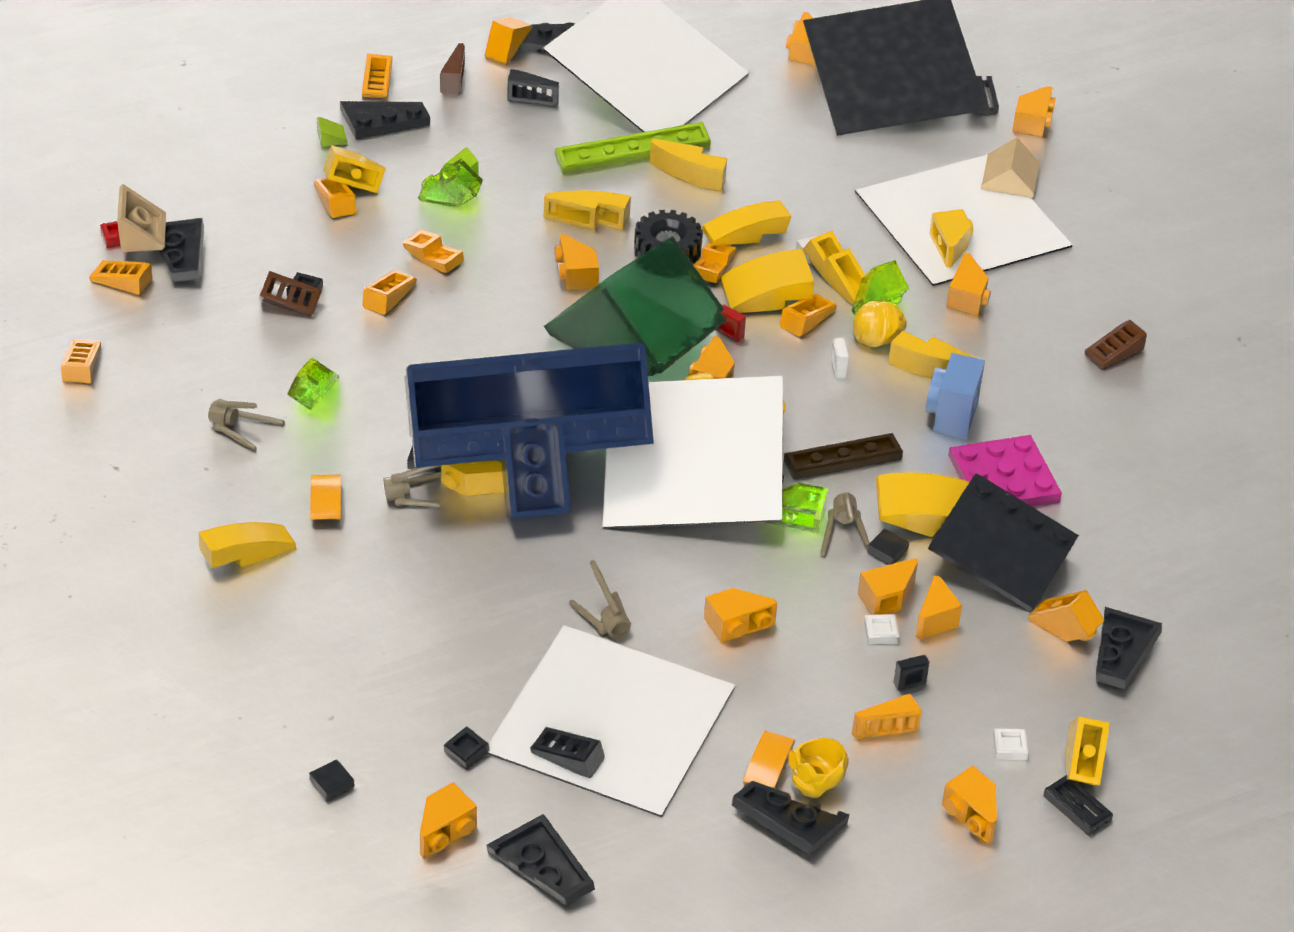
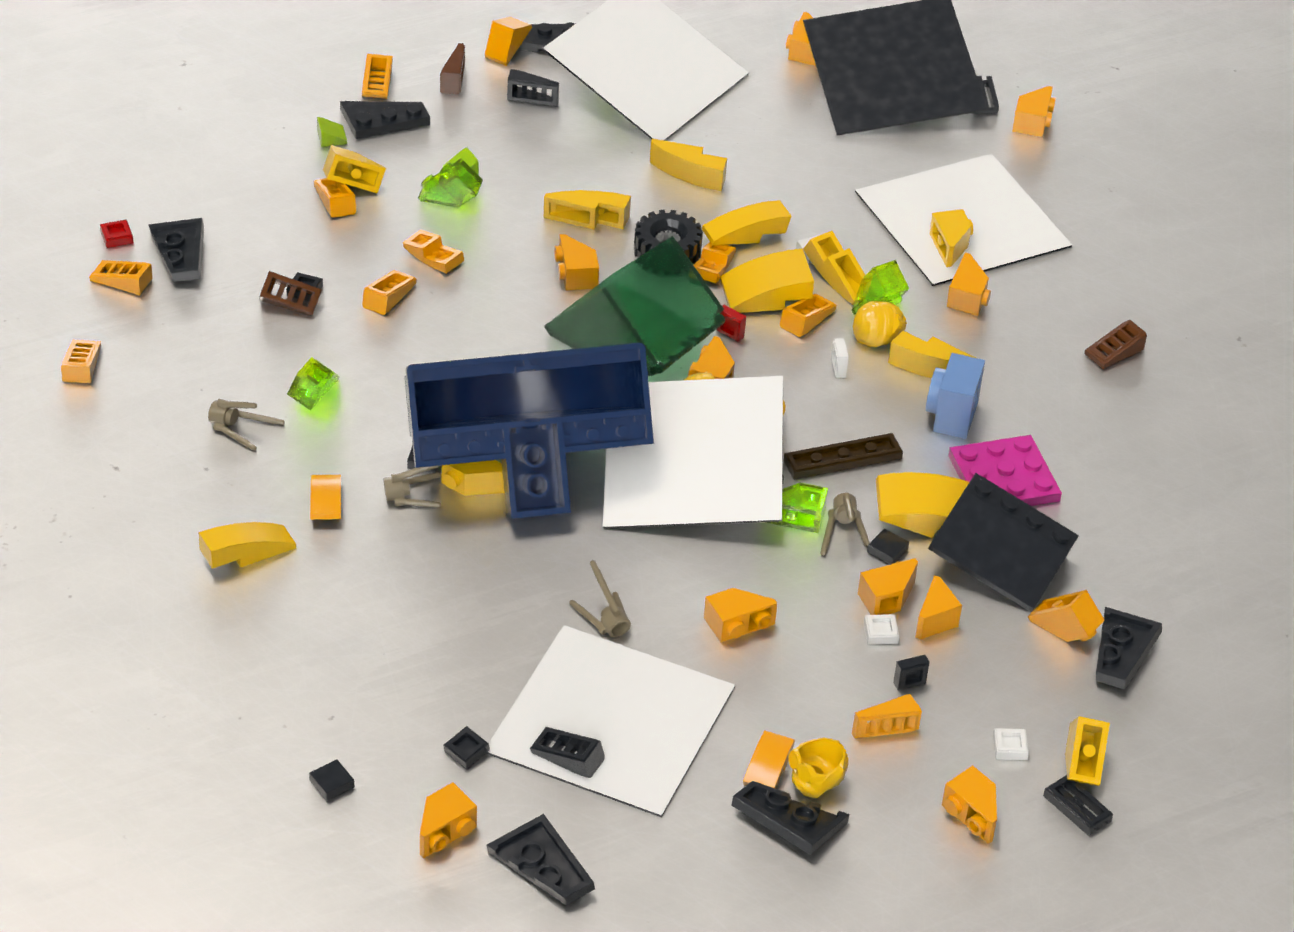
(139, 222): tan slope -> none
(626, 147): lime tile -> none
(1011, 170): tan slope -> none

